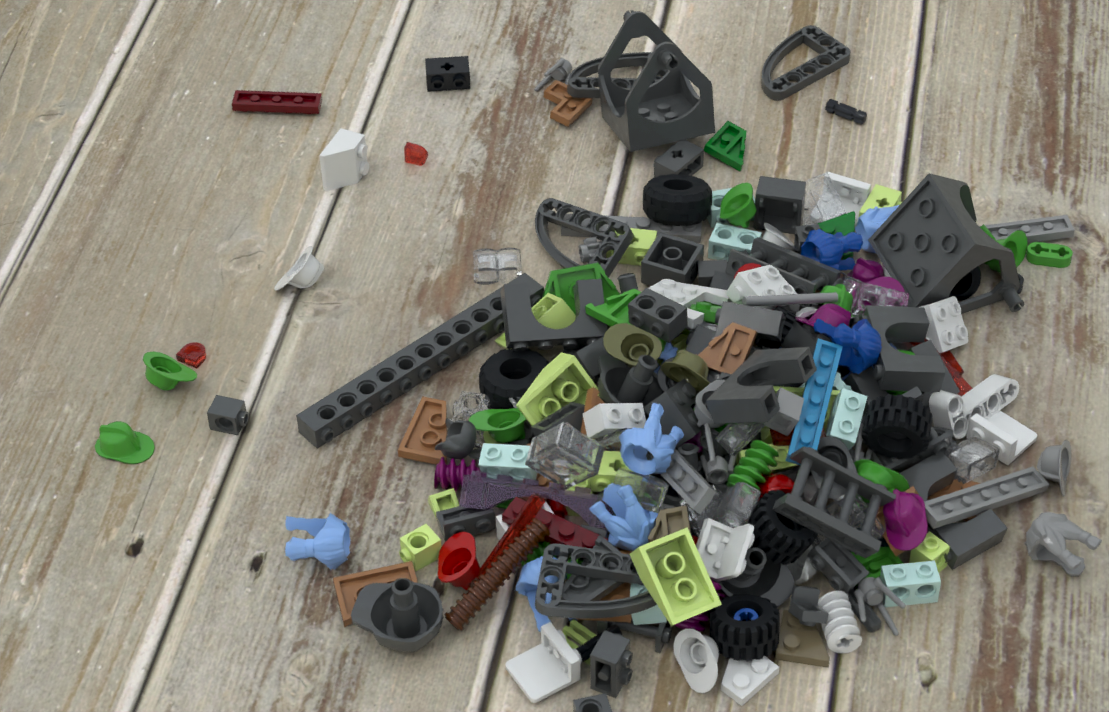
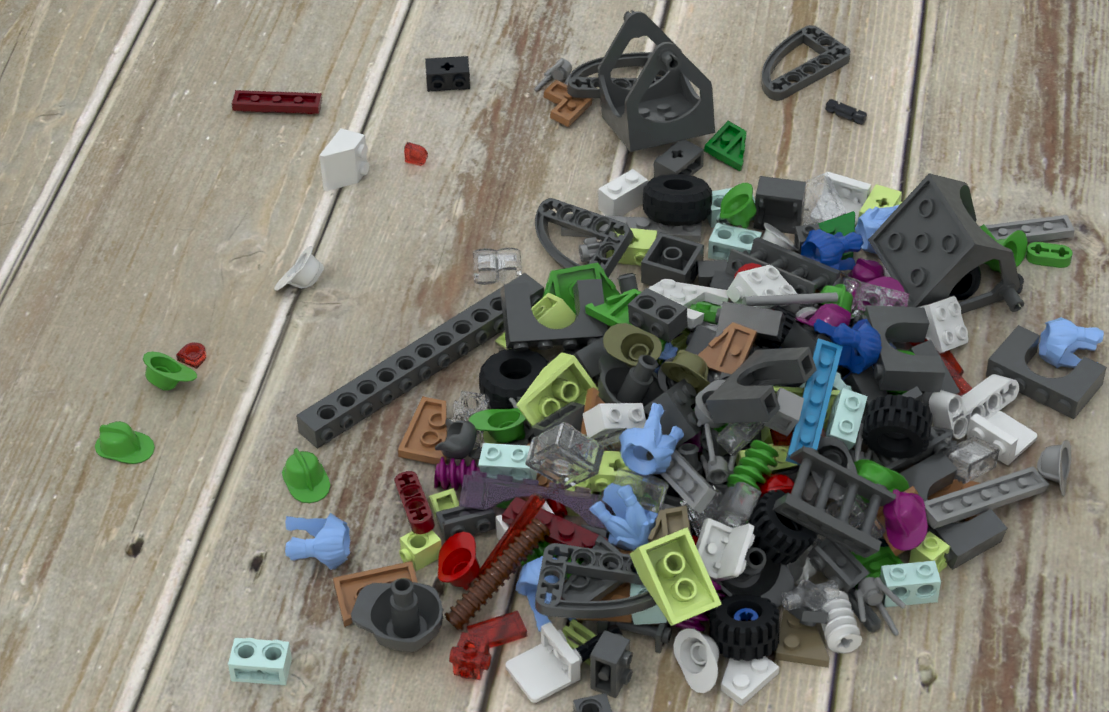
(227, 415): dark grey brick -> none
(260, 661): none -> light aqua brick
(305, 477): none -> bright green piece
(414, 502): none -> dark red beam
(470, 656): none -> clear red brick
(500, 629): none -> clear red tile
(622, 194): none -> white brick
(810, 595): none -> clear axle
(1047, 541): light grey piece -> none
(1063, 338): none -> light blue piece
(1063, 394): none -> dark grey arch

